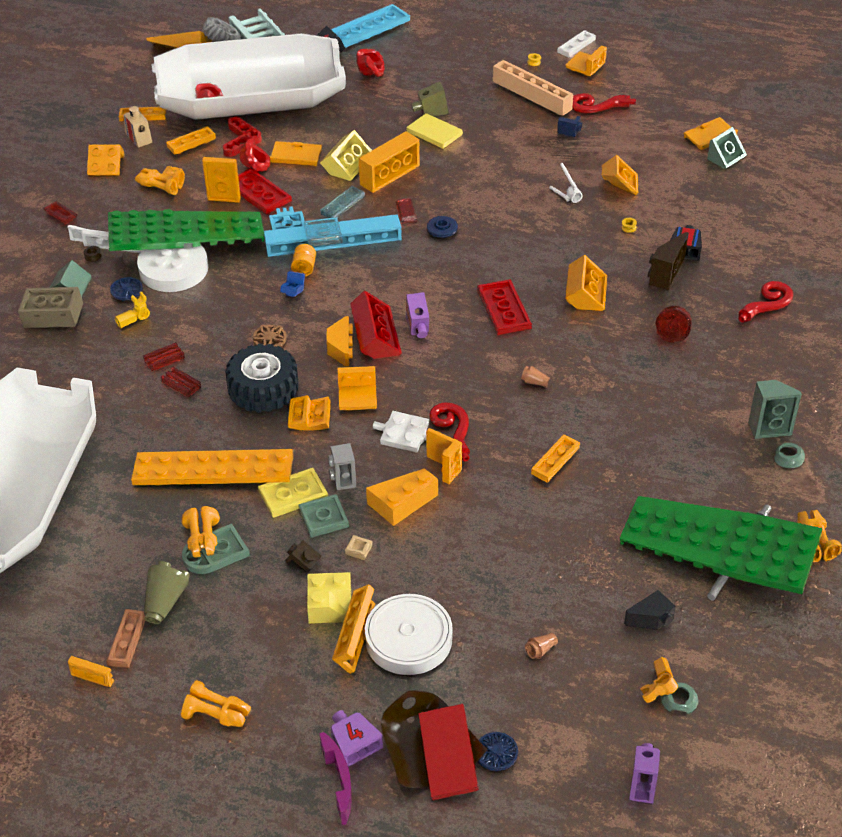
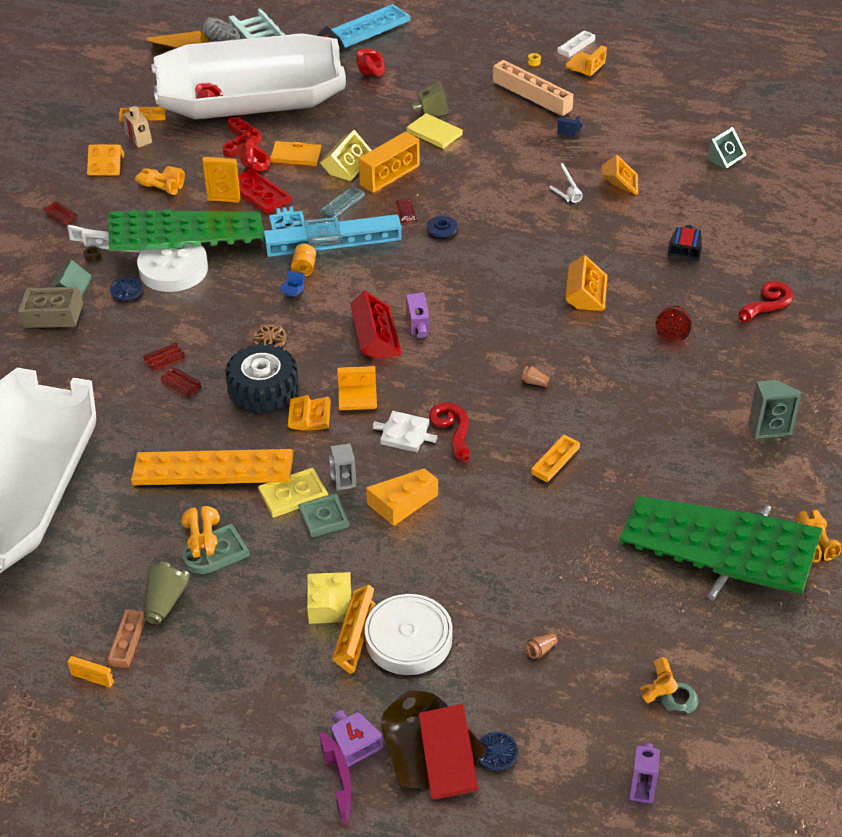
(139, 311): yellow bar -> none
(191, 140): light orange plate -> none
(230, 713): light orange piece -> none
(303, 555): dark brown bracket -> none
(339, 341): light orange slope -> none
(358, 547): tan tile -> none
(444, 451): light orange bracket -> none
(504, 307): red tile -> none
(589, 107): red plant -> none
(629, 225): yellow bush -> none
(651, 612): black slope -> none
(667, 262): dark brown slope -> none
(704, 133): light orange door -> none
(789, 461): sand green piece -> none

